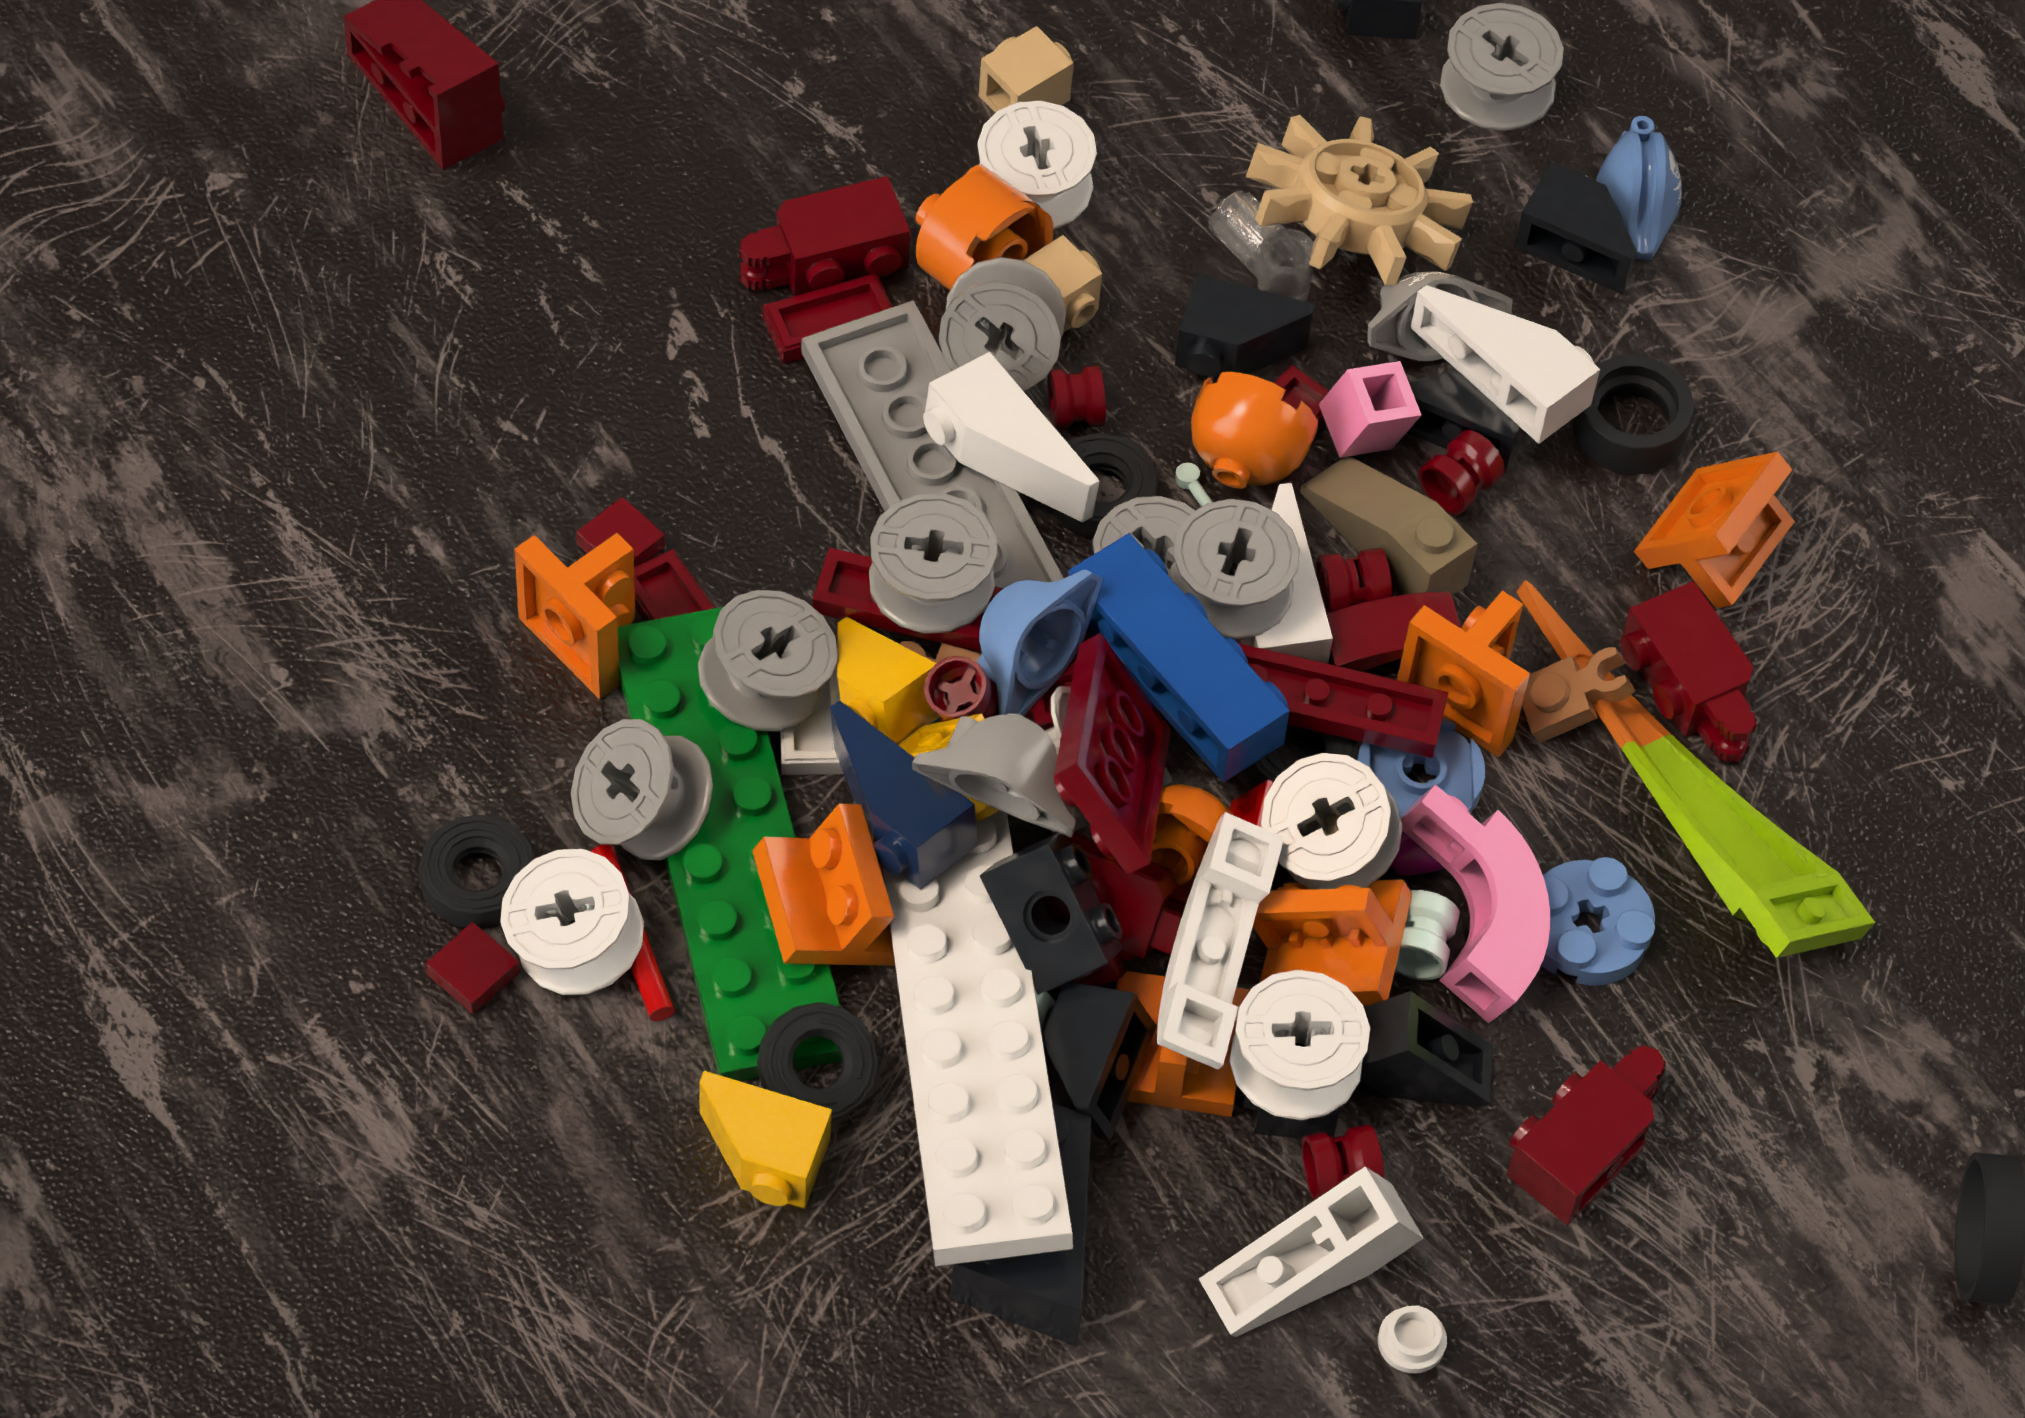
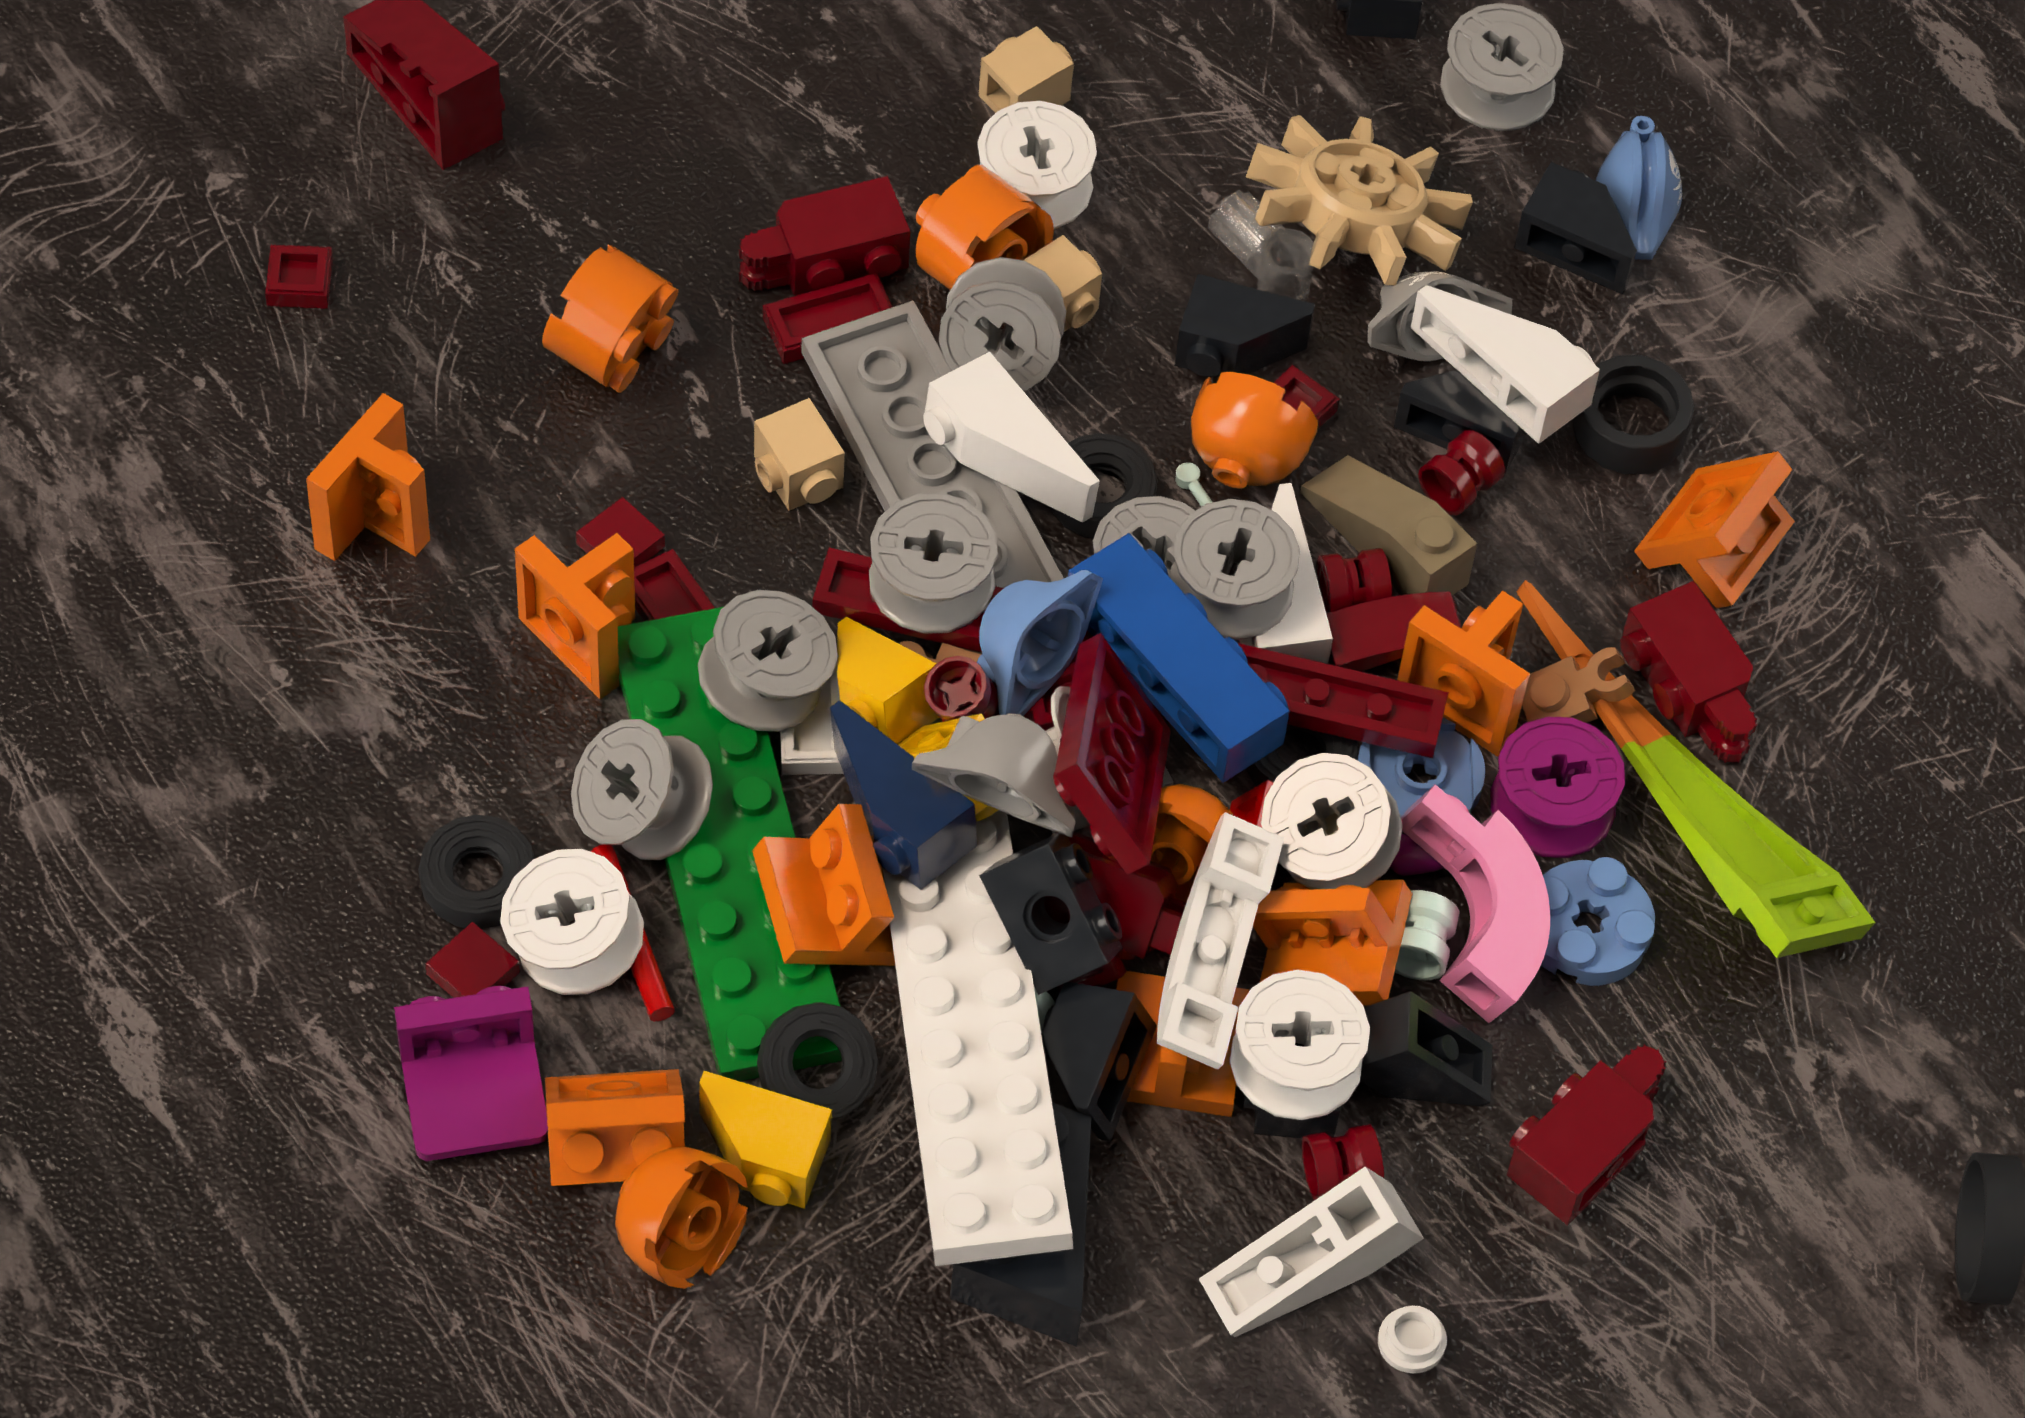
(299, 276): none -> dark red tile
(370, 485): none -> orange bracket
(471, 1073): none -> magenta bracket
(611, 317): none -> orange brick
(611, 1123): none -> orange bracket
(680, 1214): none -> orange cylinder
(798, 455): none -> tan brick
(1076, 397): dark red wheel -> none
(1369, 409): bright pink brick -> none
(1558, 785): none -> magenta piece

